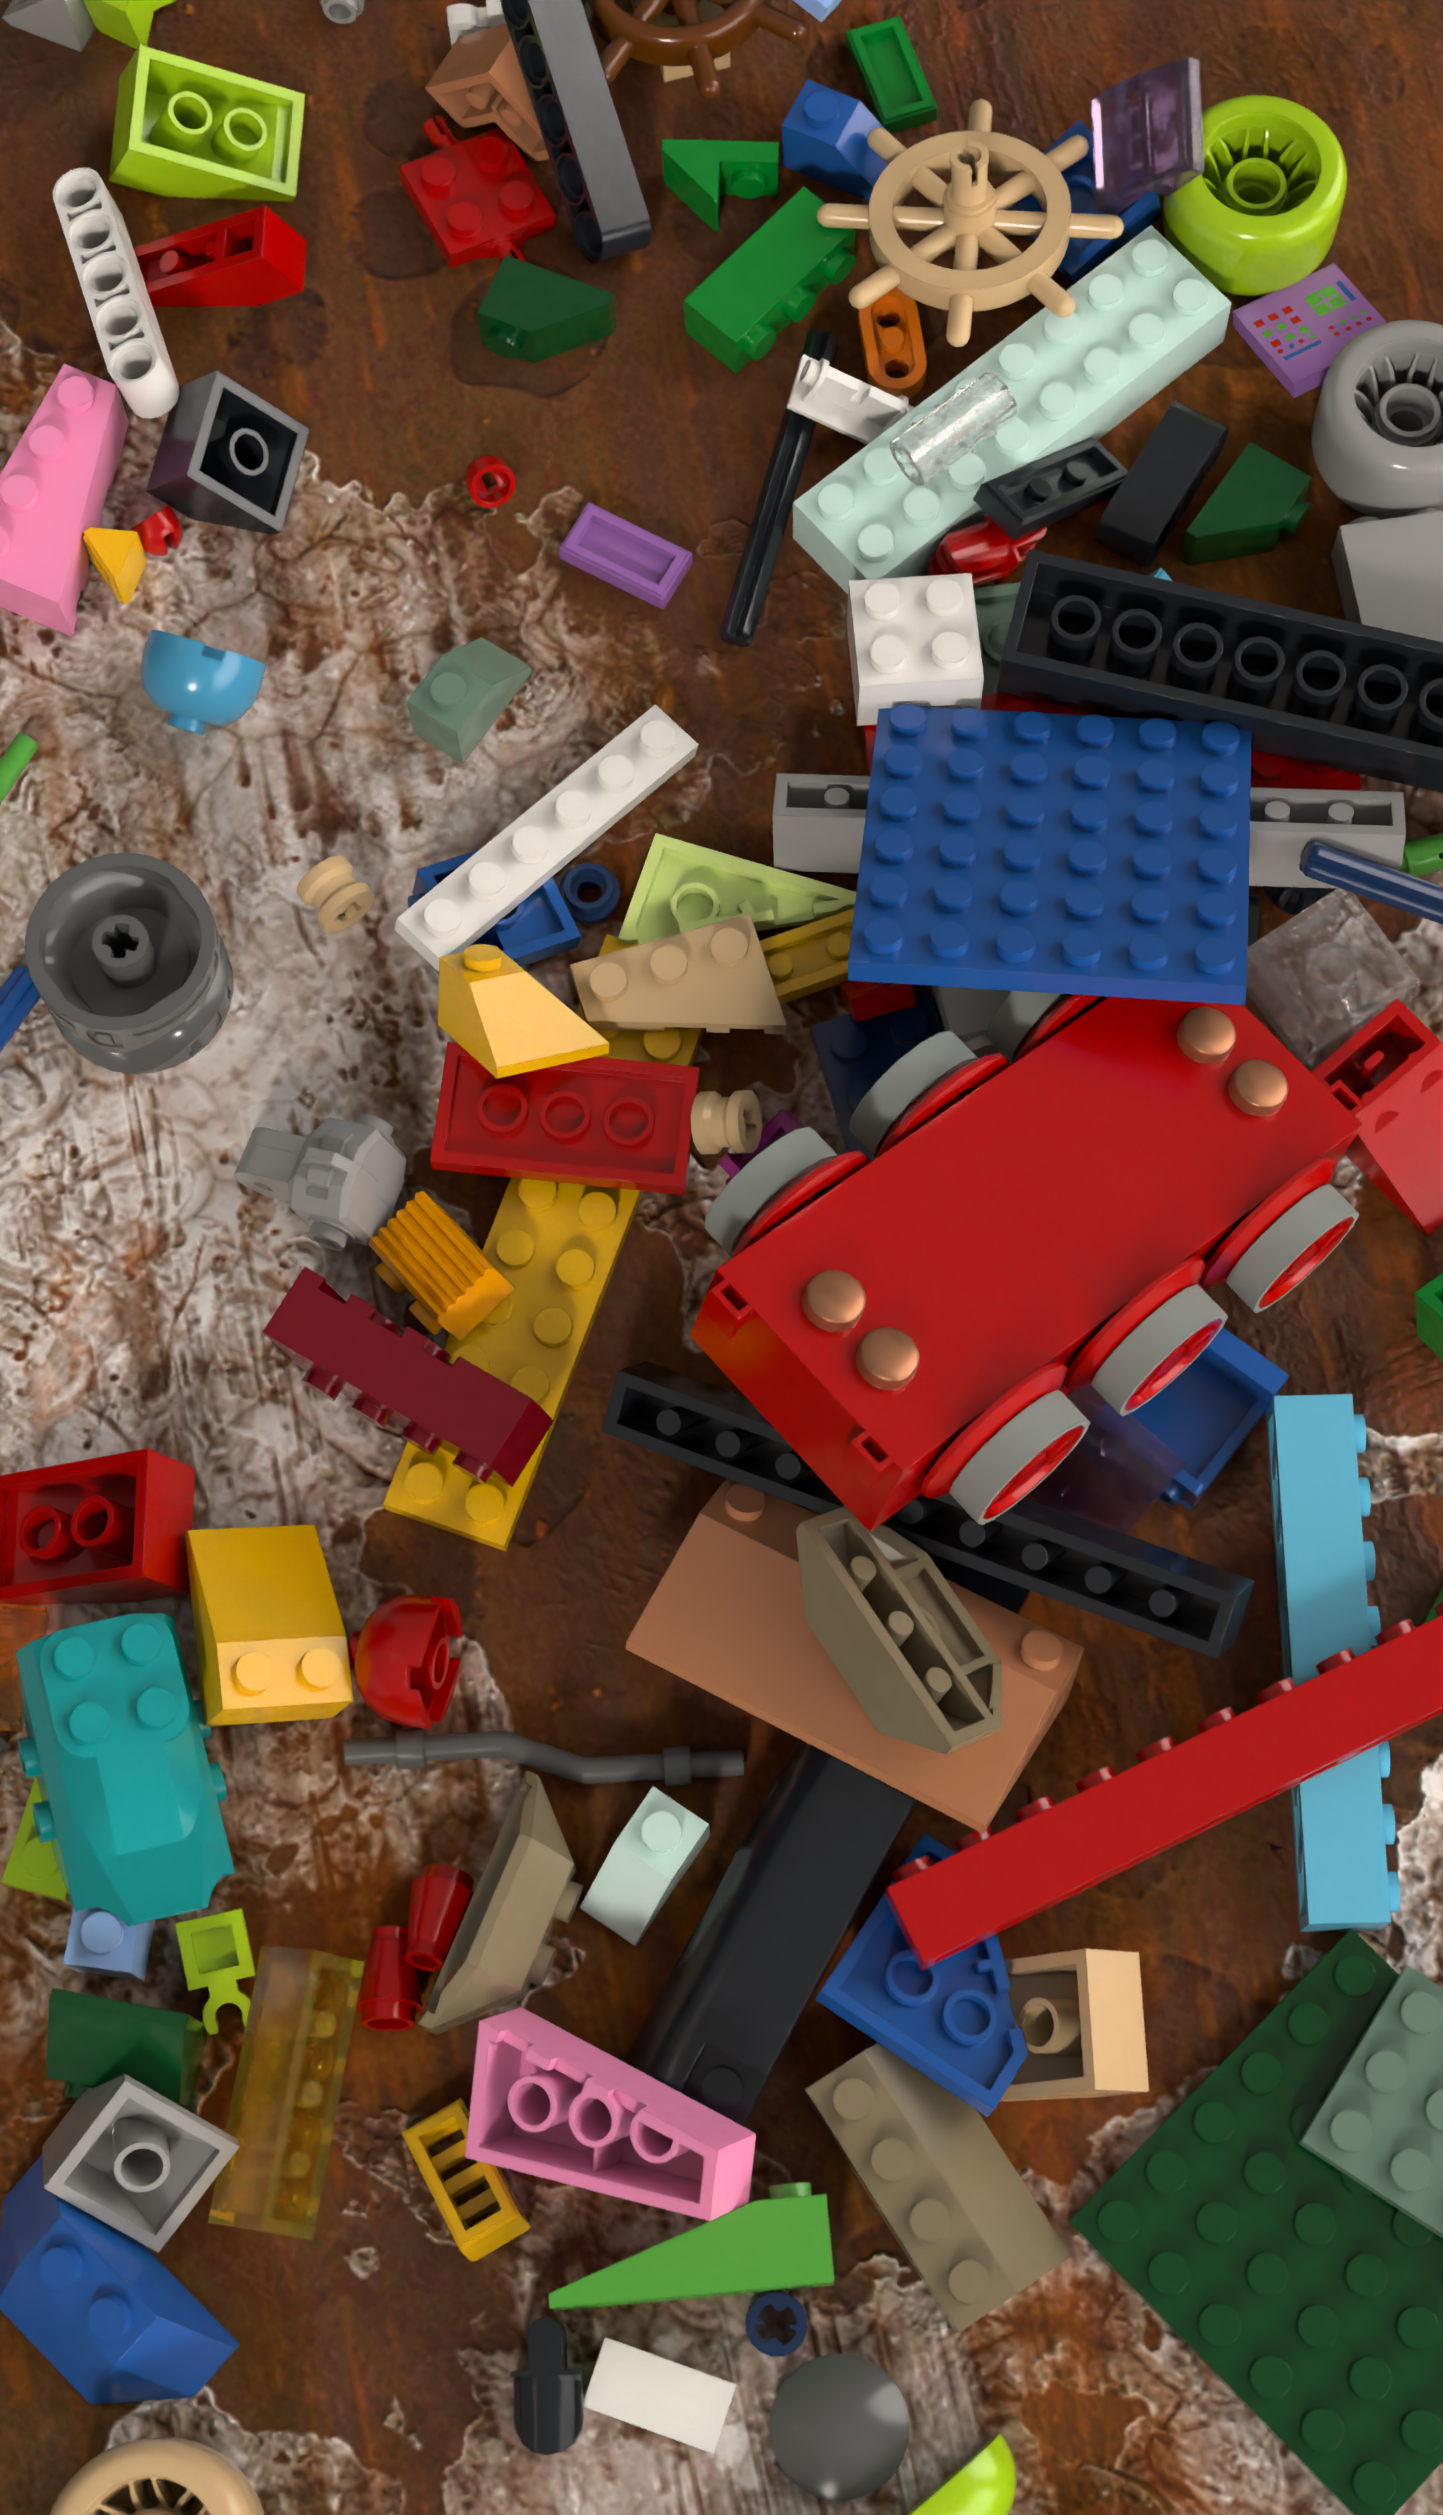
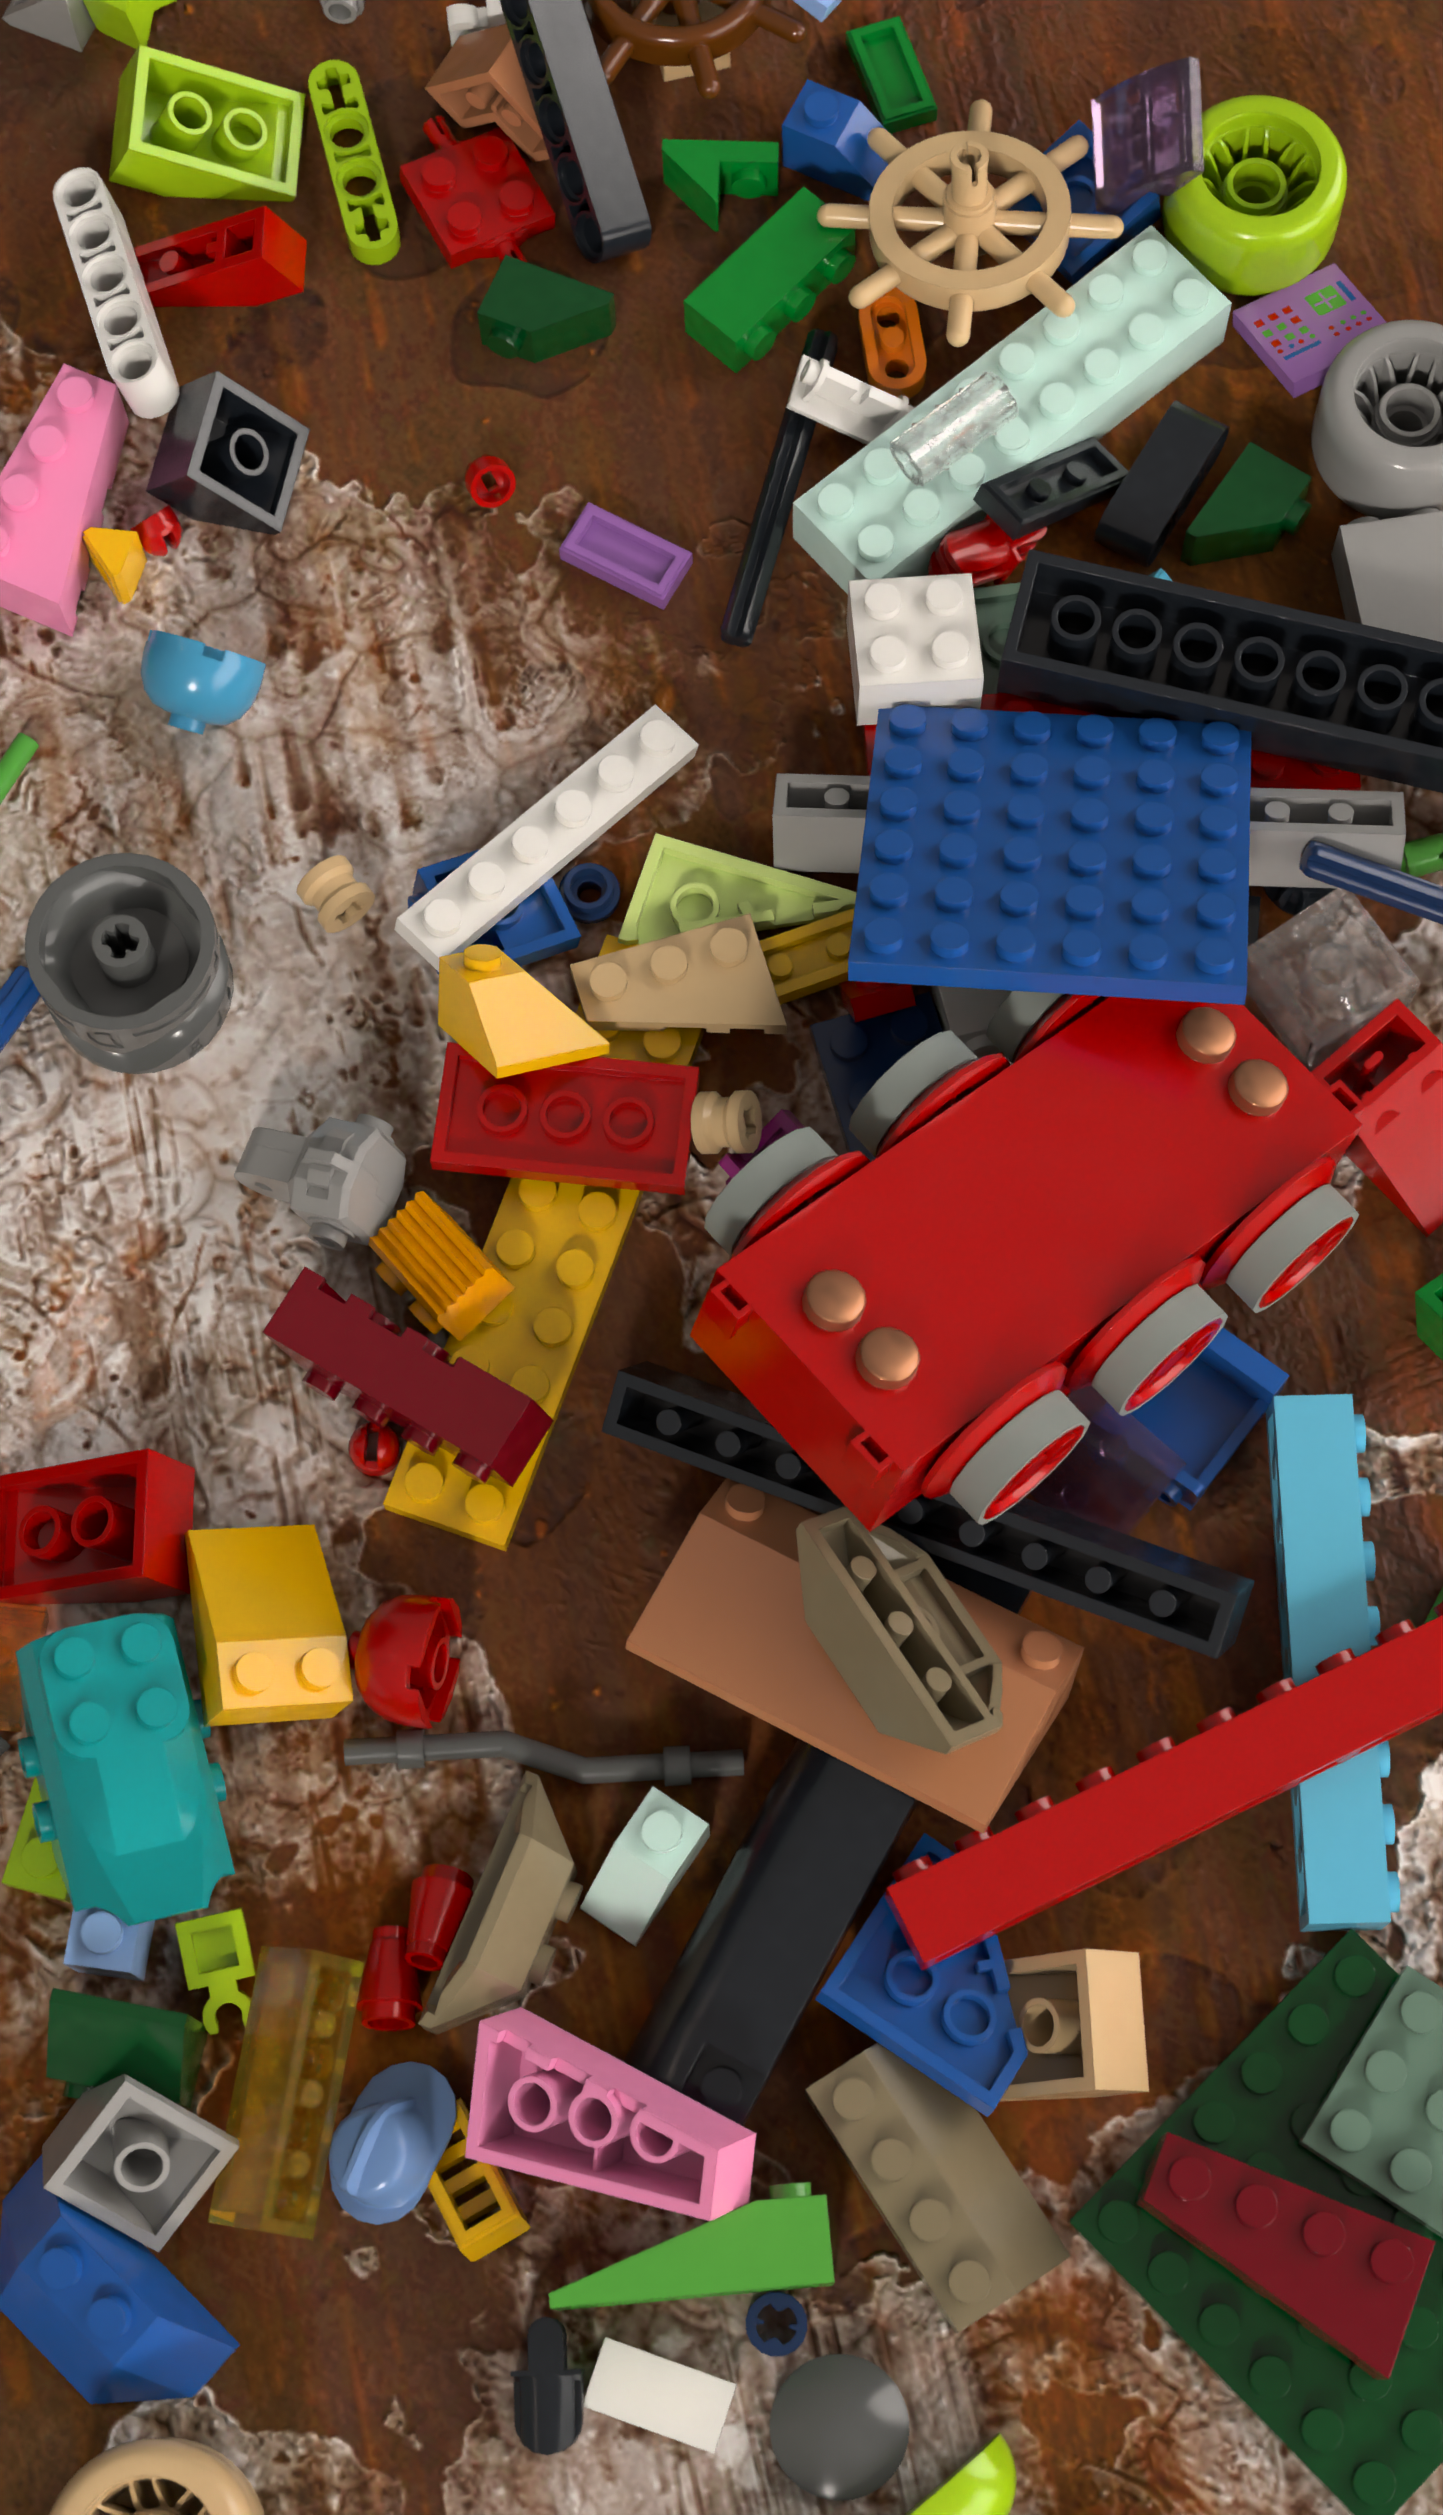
(354, 162): none -> lime beam
(388, 1449): none -> red hinge
(392, 2142): none -> medium blue piece
(465, 696): sand green slope -> none
(1308, 2254): none -> dark red wedge

